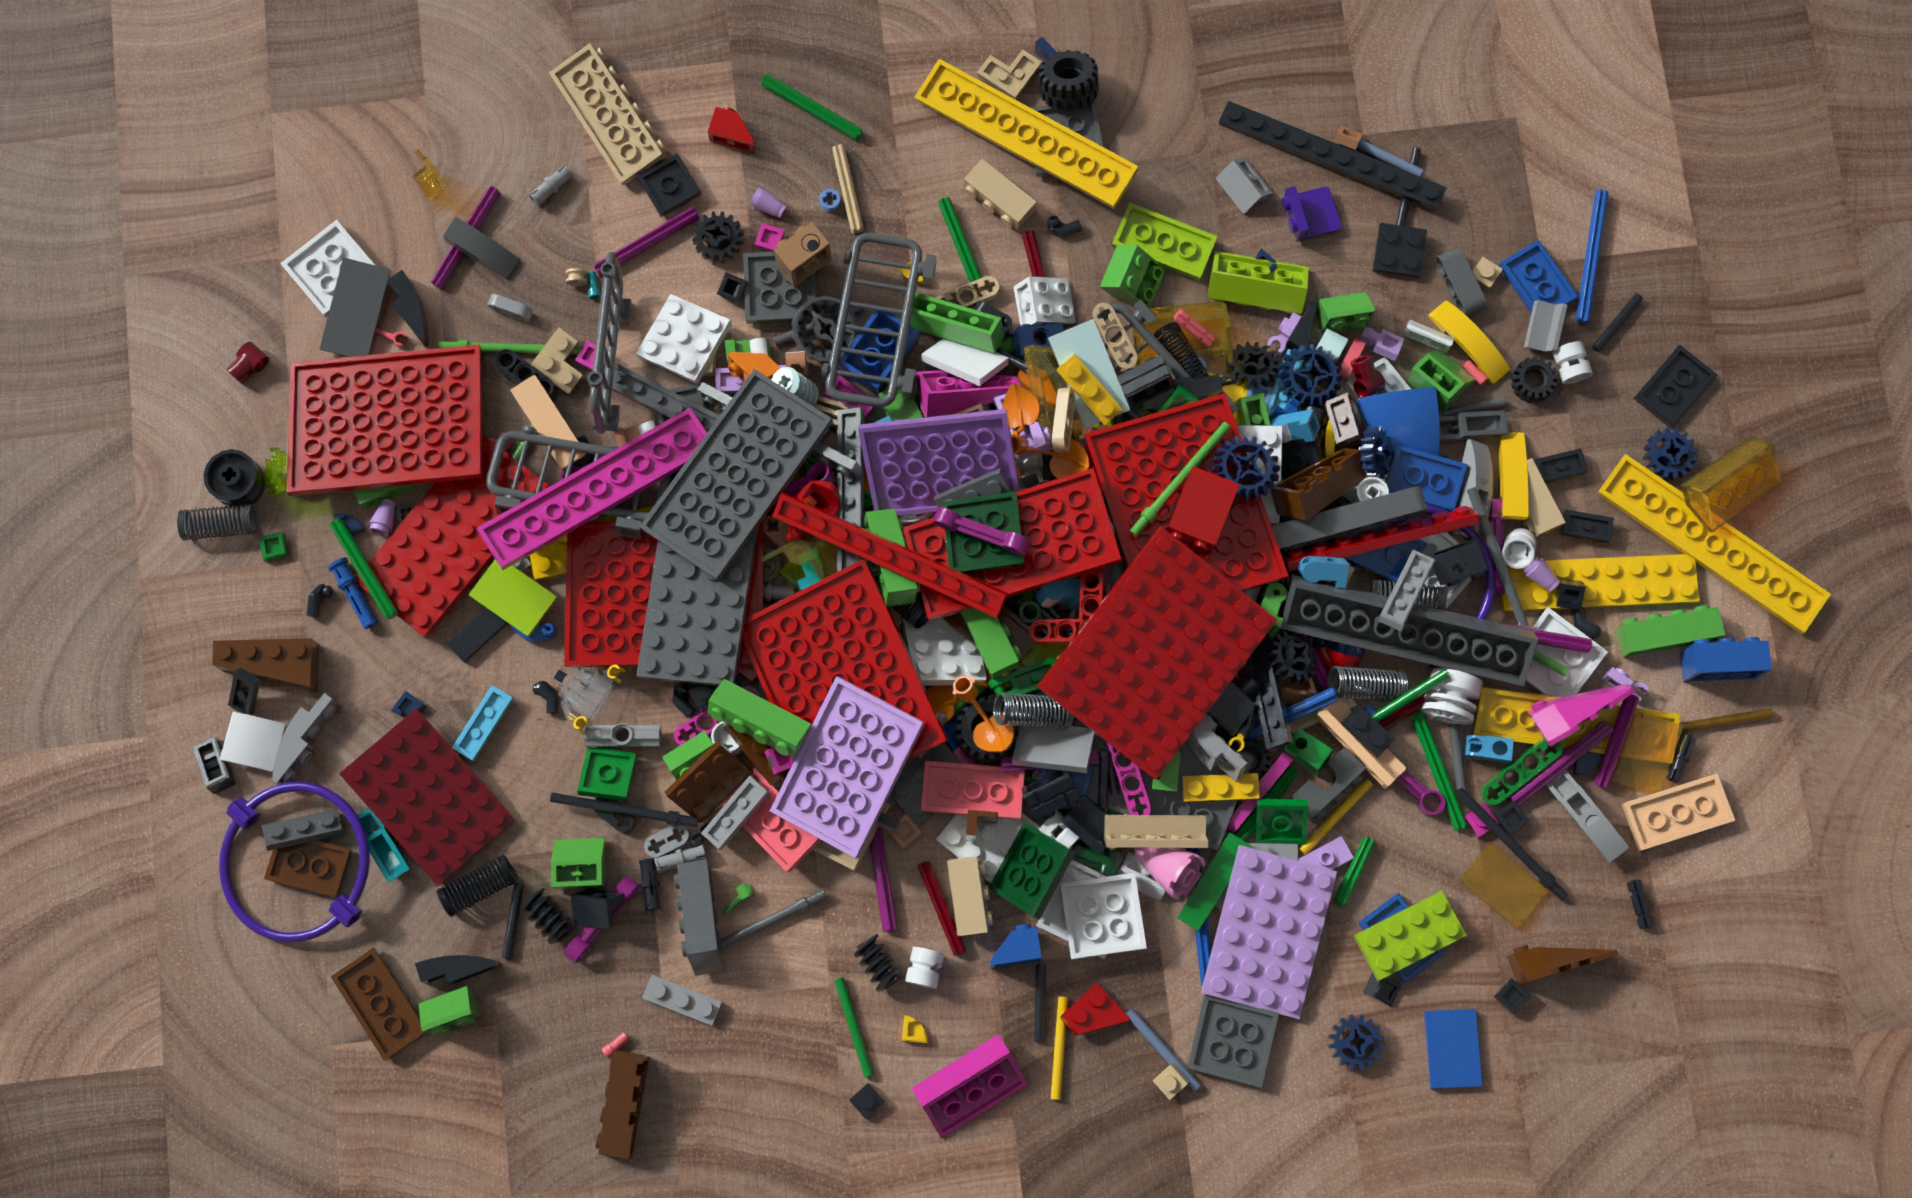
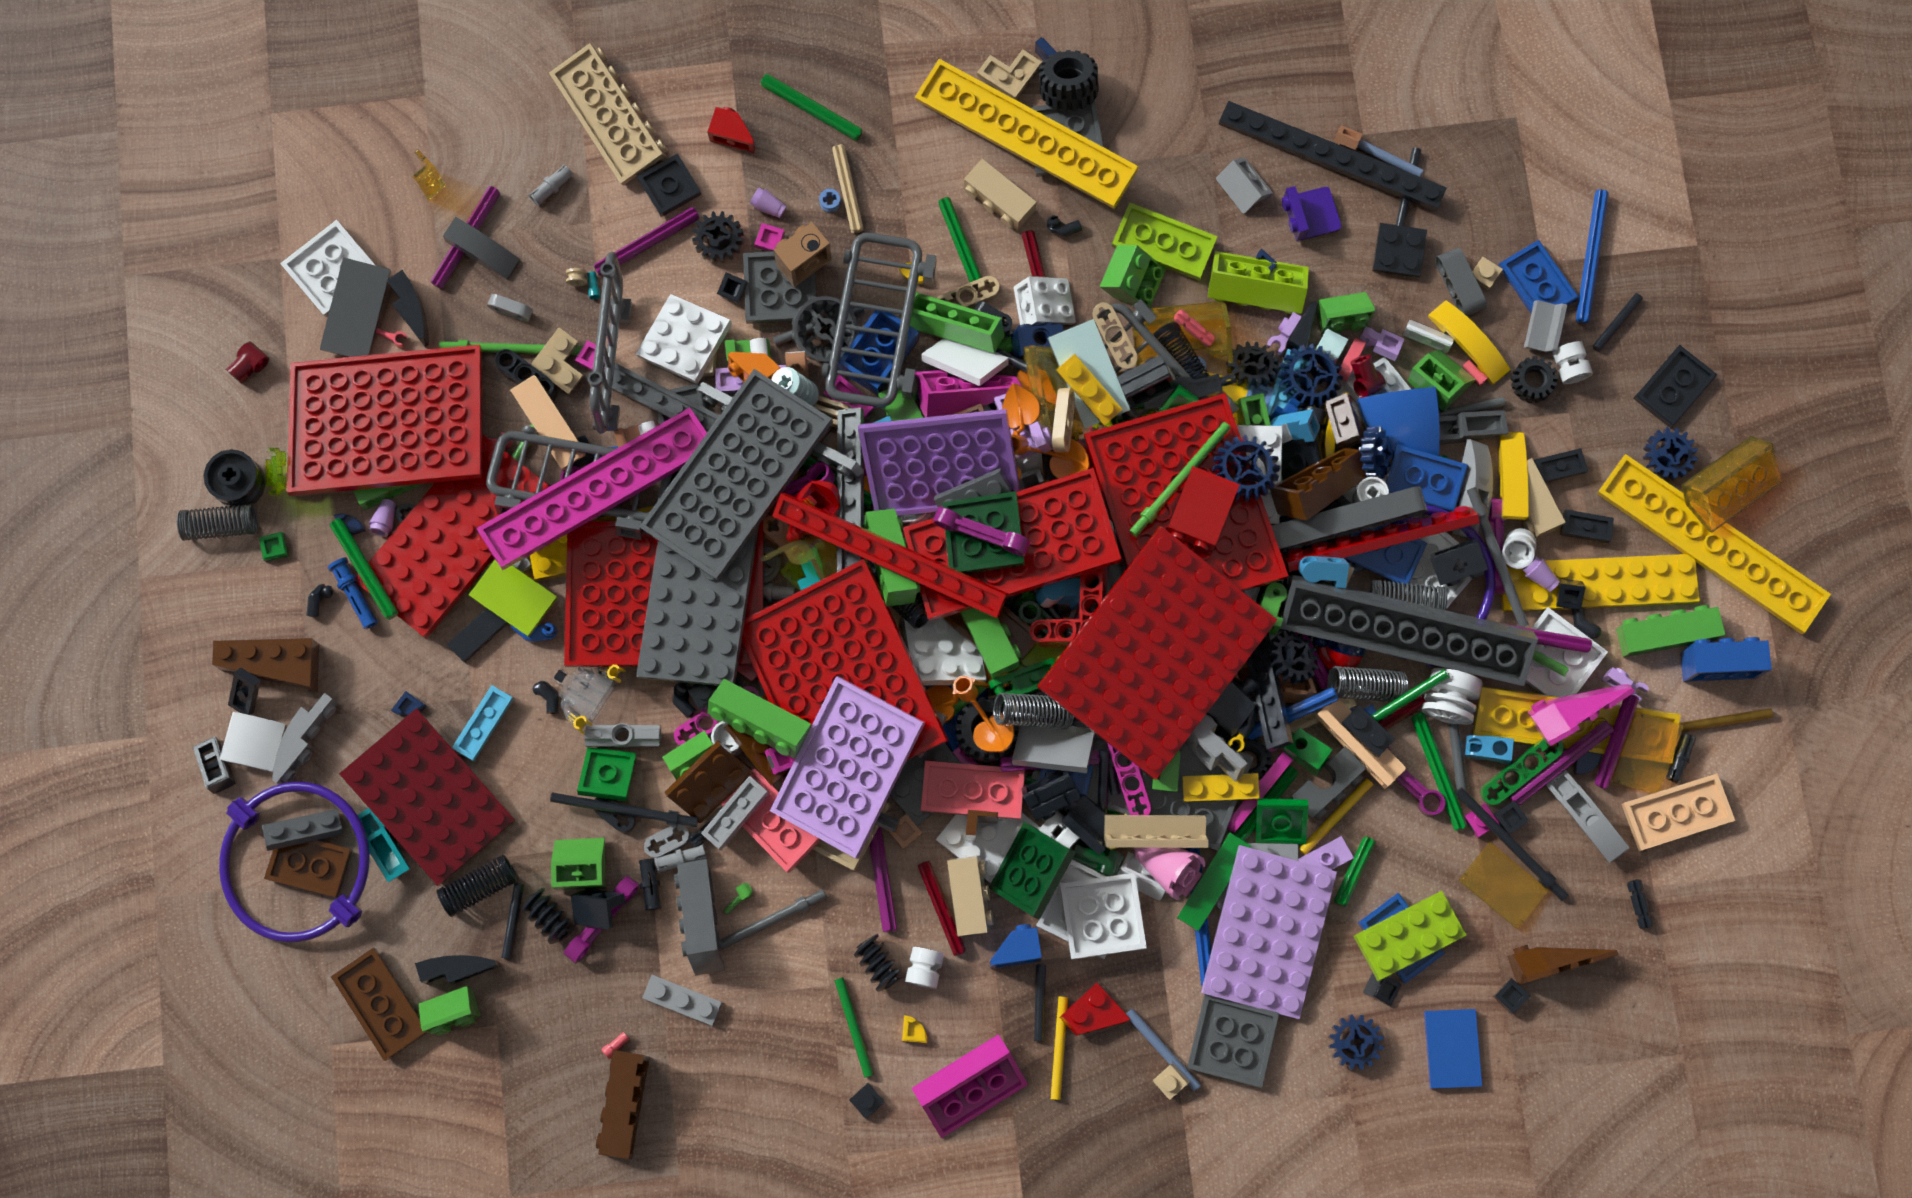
(1406, 590): light grey tile -> none

